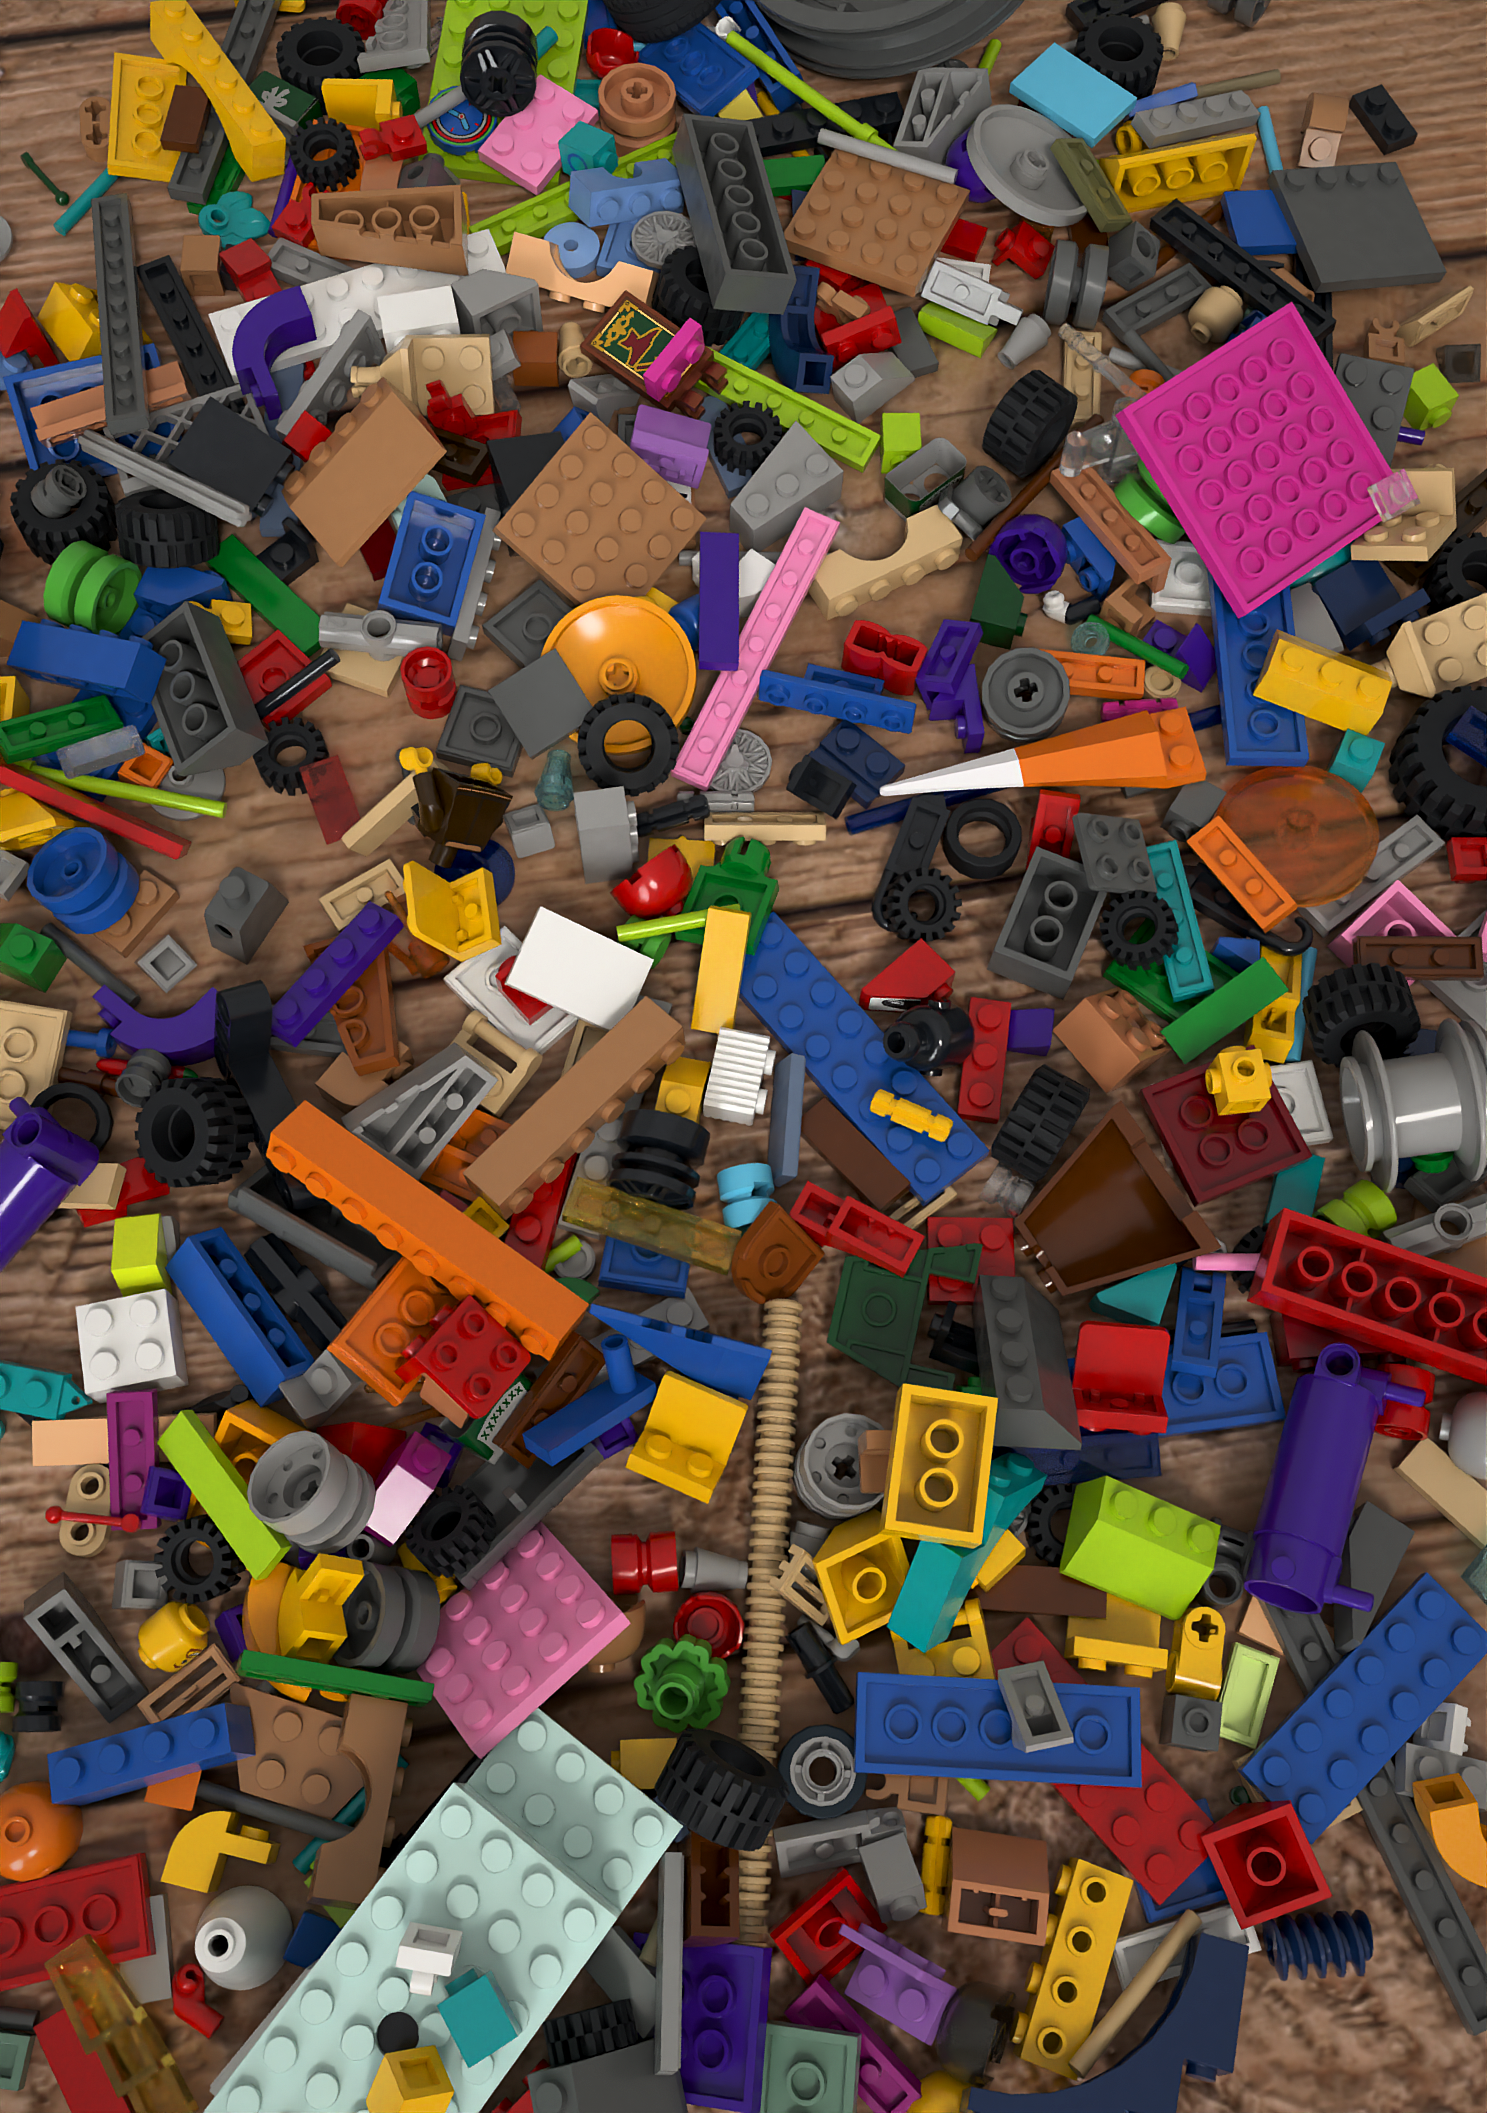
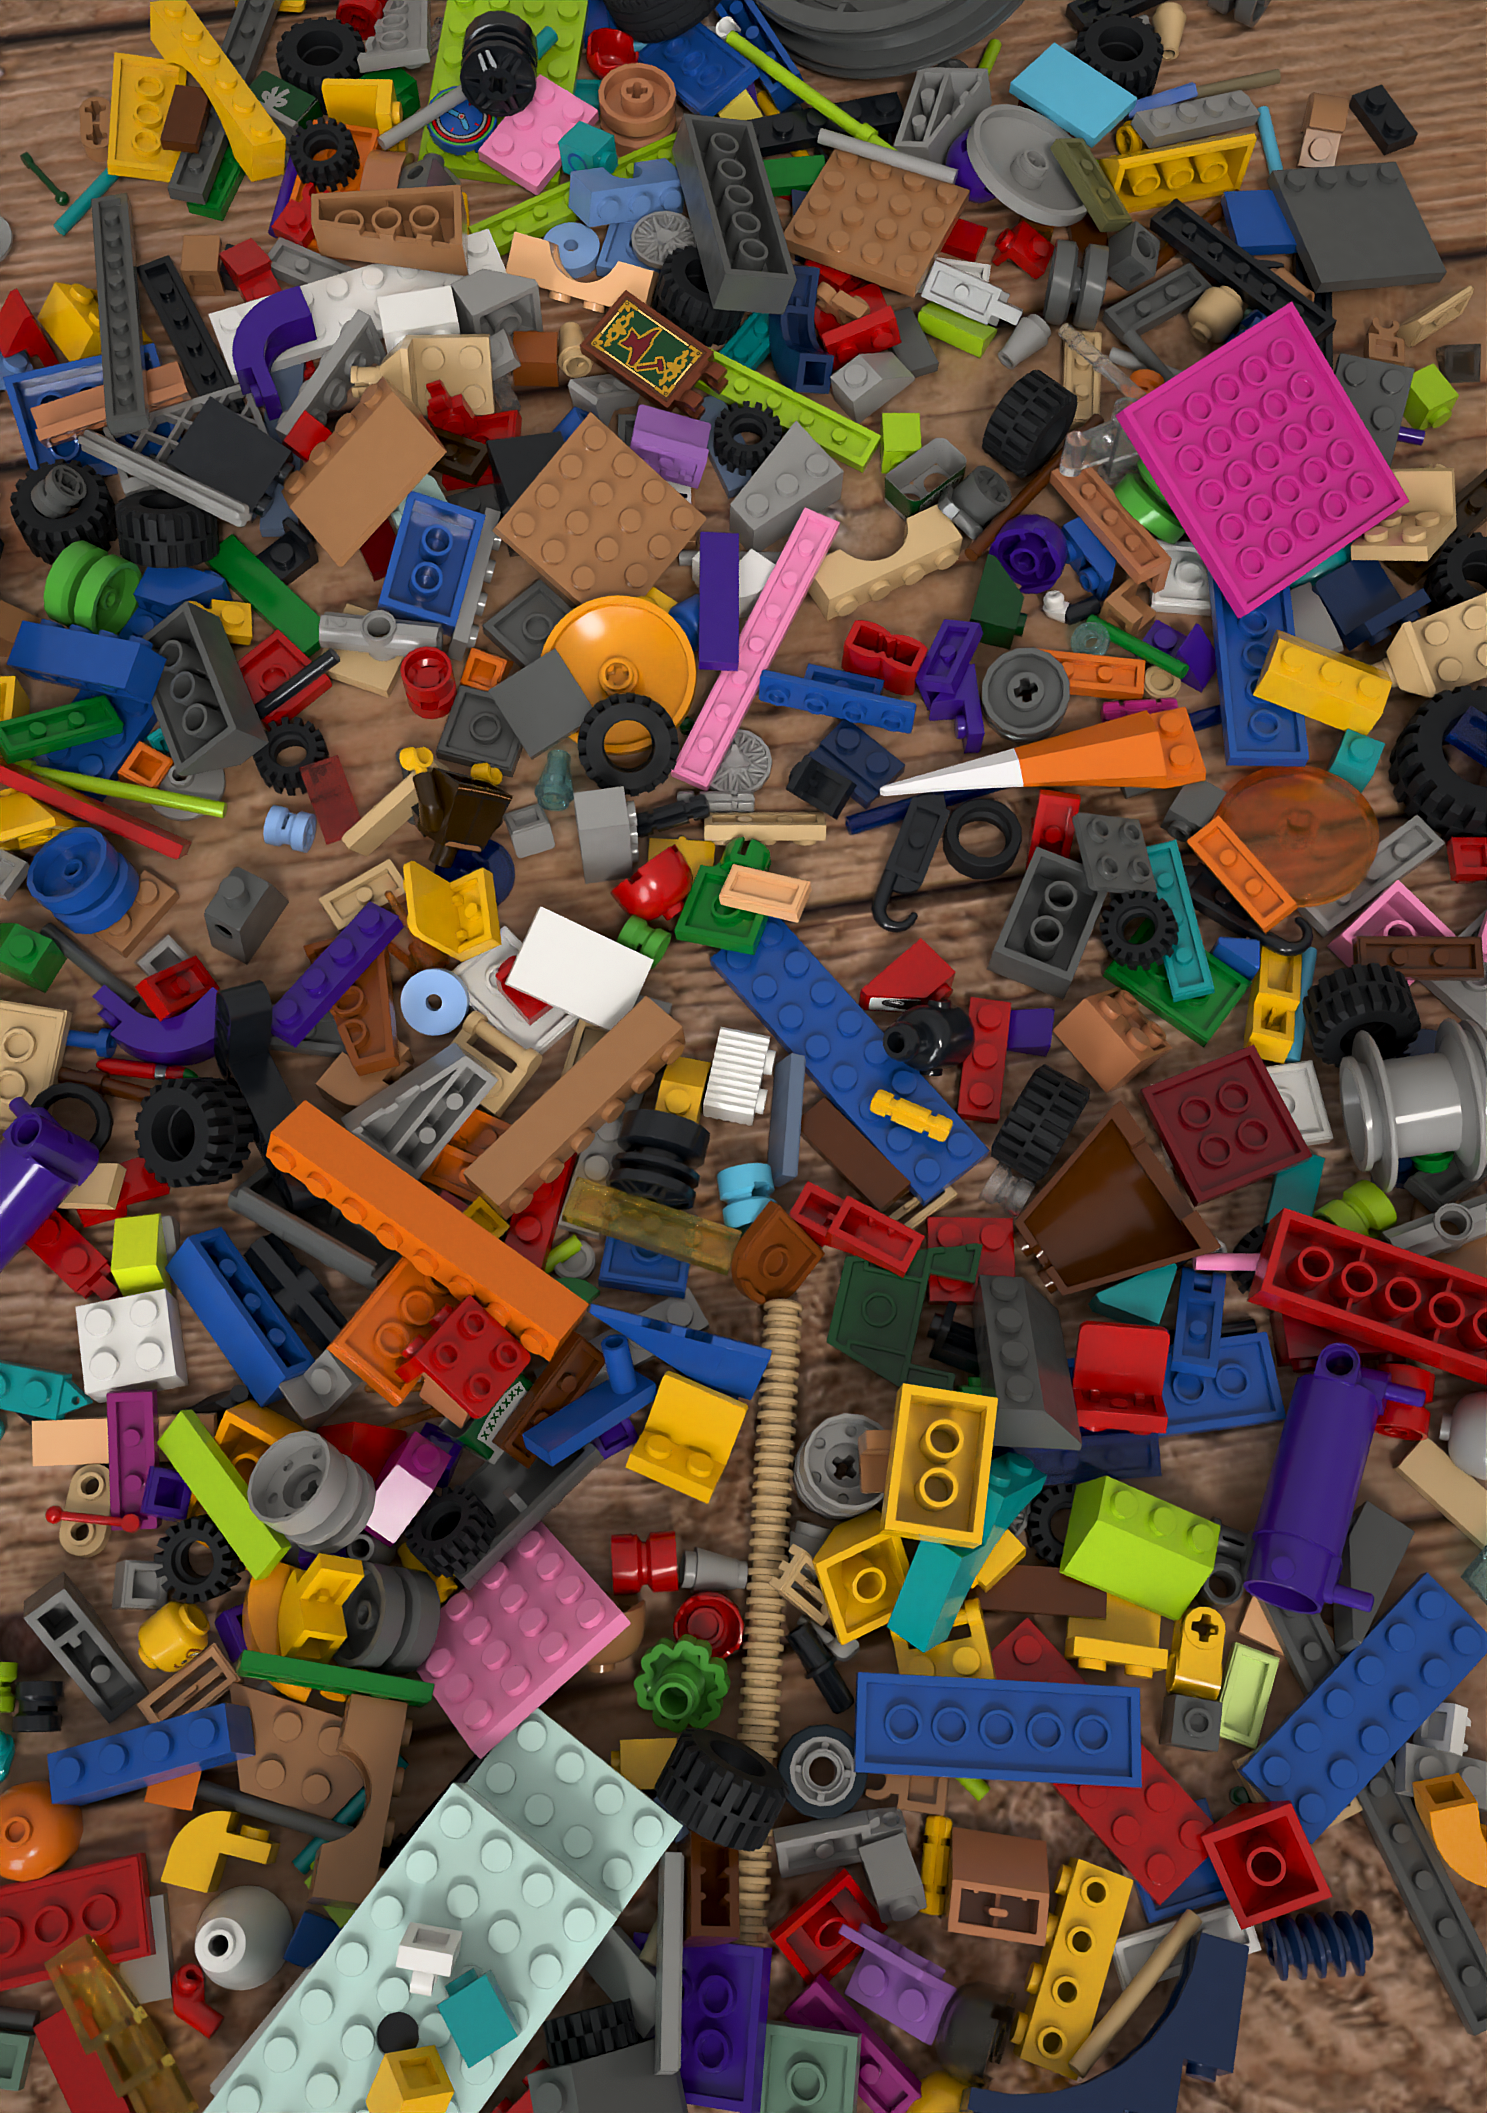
(73, 1258): none -> red hinge
(101, 751): clear slope -> none
(142, 1073): dark grey wheel -> none
(176, 988): none -> red slope
(237, 219): teal plate -> none
(290, 828): none -> light blue wheel
(396, 137): red plate -> none
(417, 1007): none -> light blue piece
(485, 669): none -> orange slope
(665, 924): lime bar -> none
(667, 368): dark pink plate -> none
(721, 969): yellow tile -> none
(765, 893): none -> light nougat tile
(944, 900): black tyre -> none
(1033, 1708): light grey slope -> none
(1224, 1010): green tile -> none
(1239, 1080): yellow brick -> none
(1393, 495): clear plate -> none

